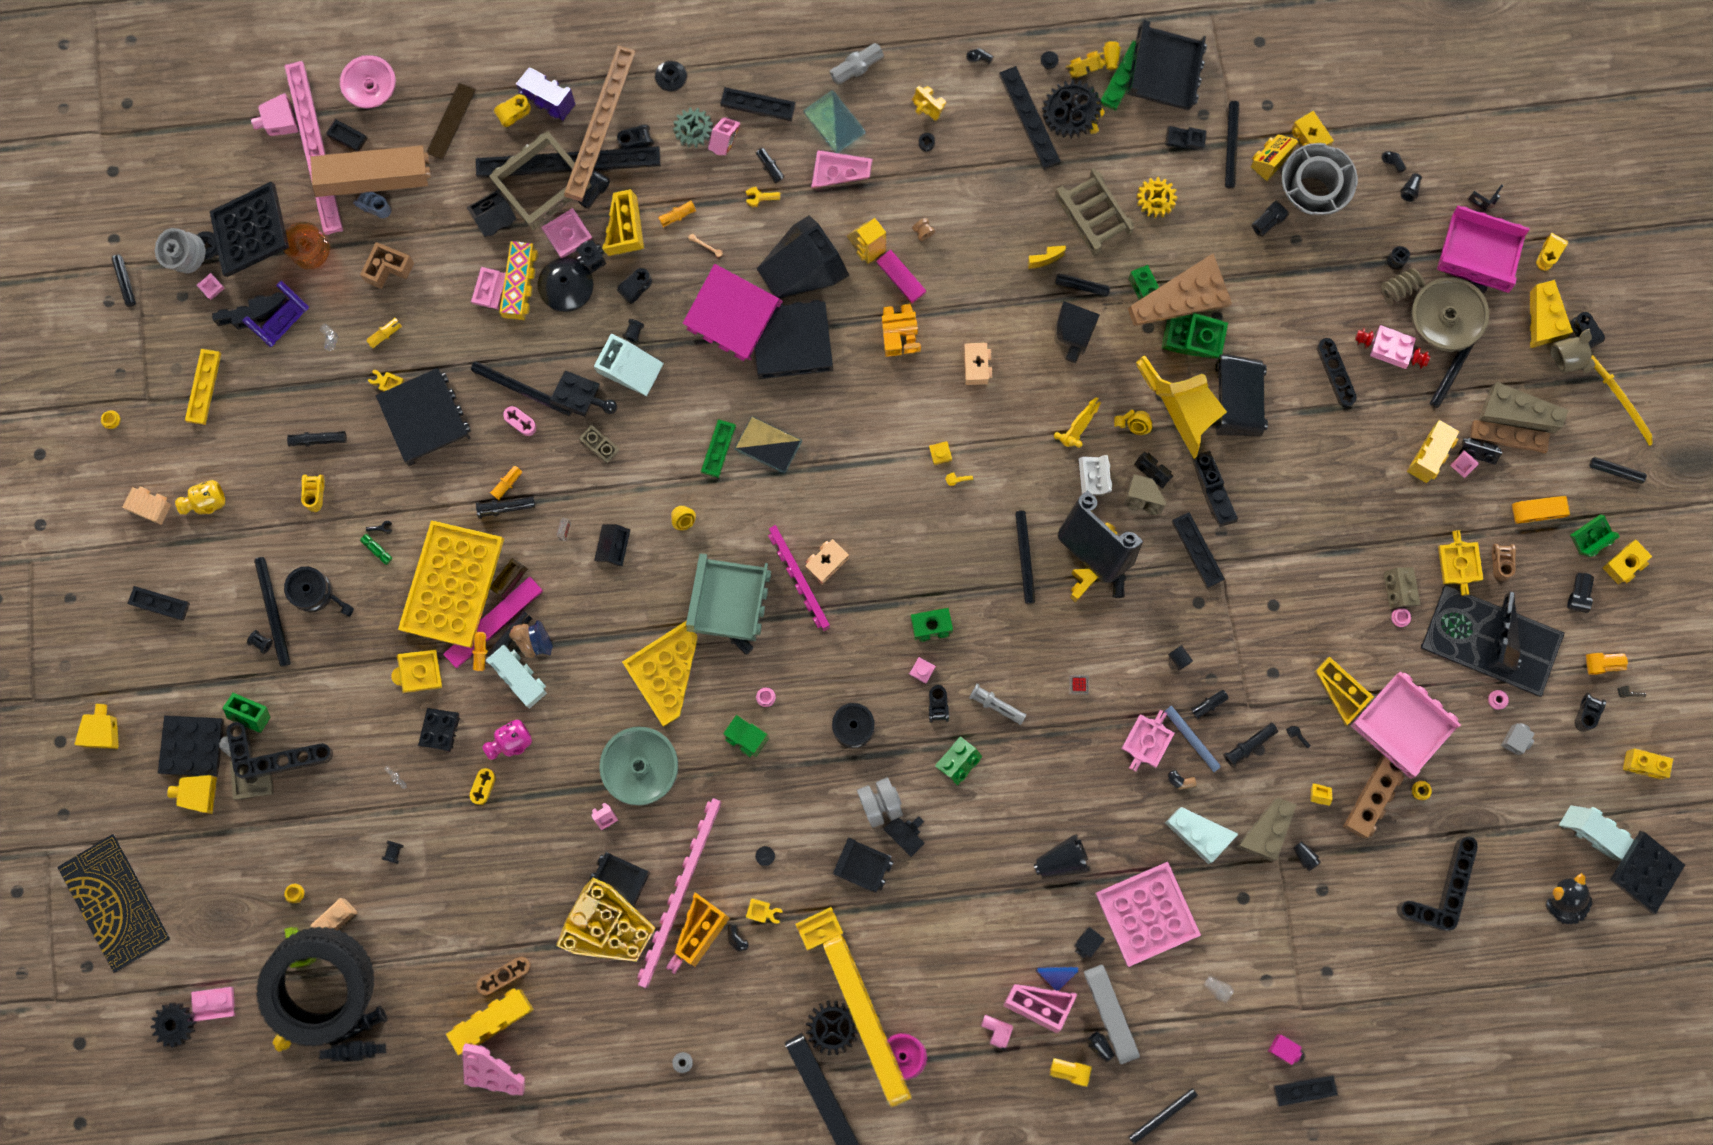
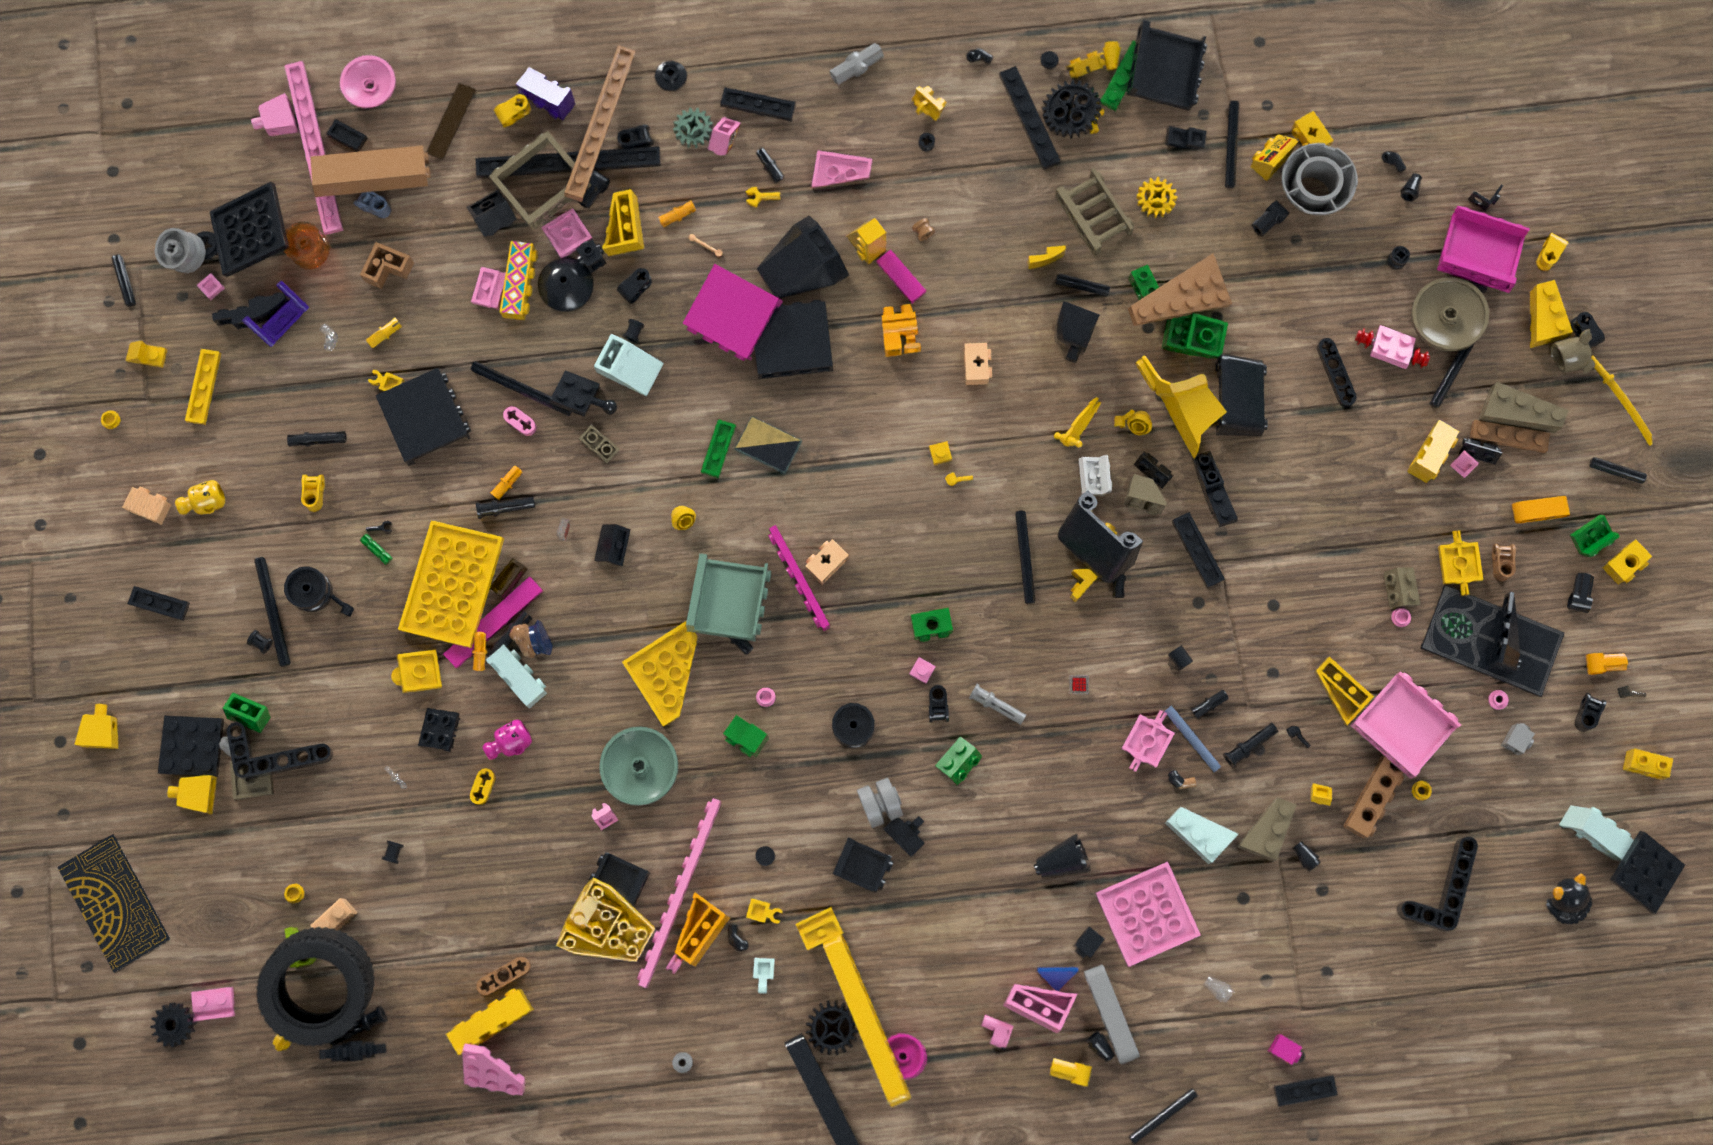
(146, 354): none -> yellow slope
(763, 970): none -> light aqua plate
(834, 121): clear light blue tile -> none
(1400, 284): dark tan piece -> none

